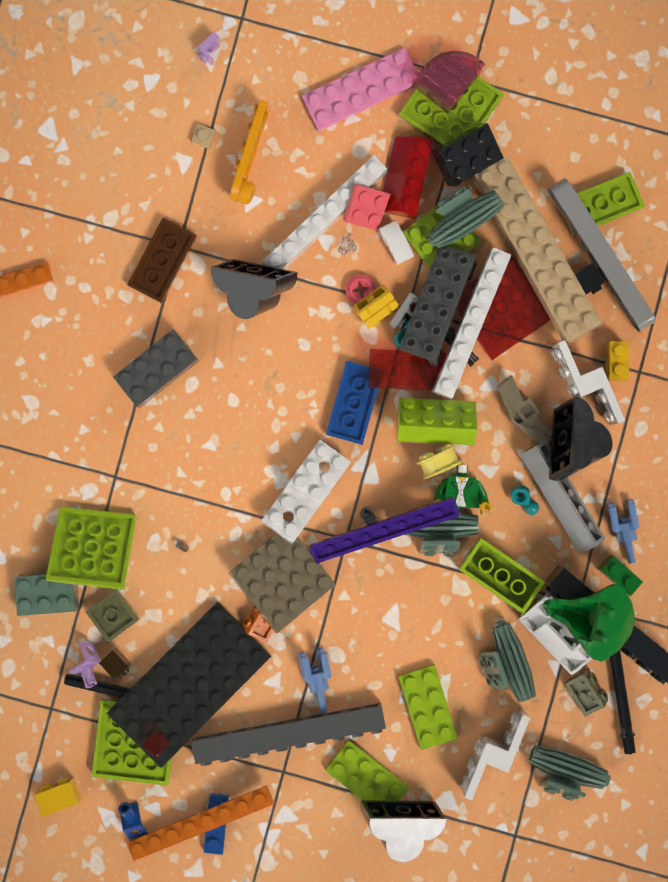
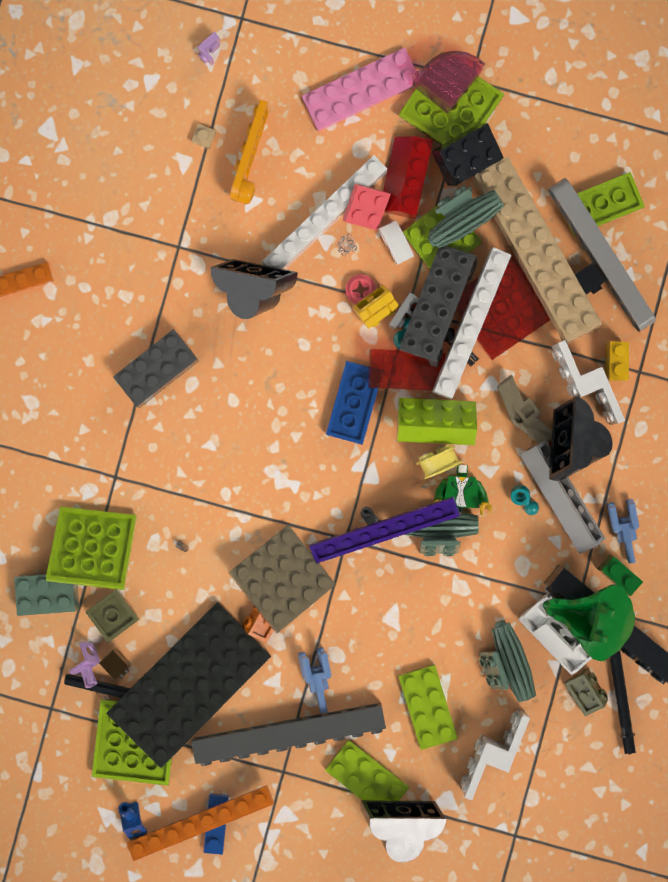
(57, 797): yellow brick -> none
(155, 744): clear red plate -> none
(162, 260): reddish brown plate -> none
(306, 491): white bracket -> none
(501, 575): lime brick -> none
(567, 772): sand green plate -> none

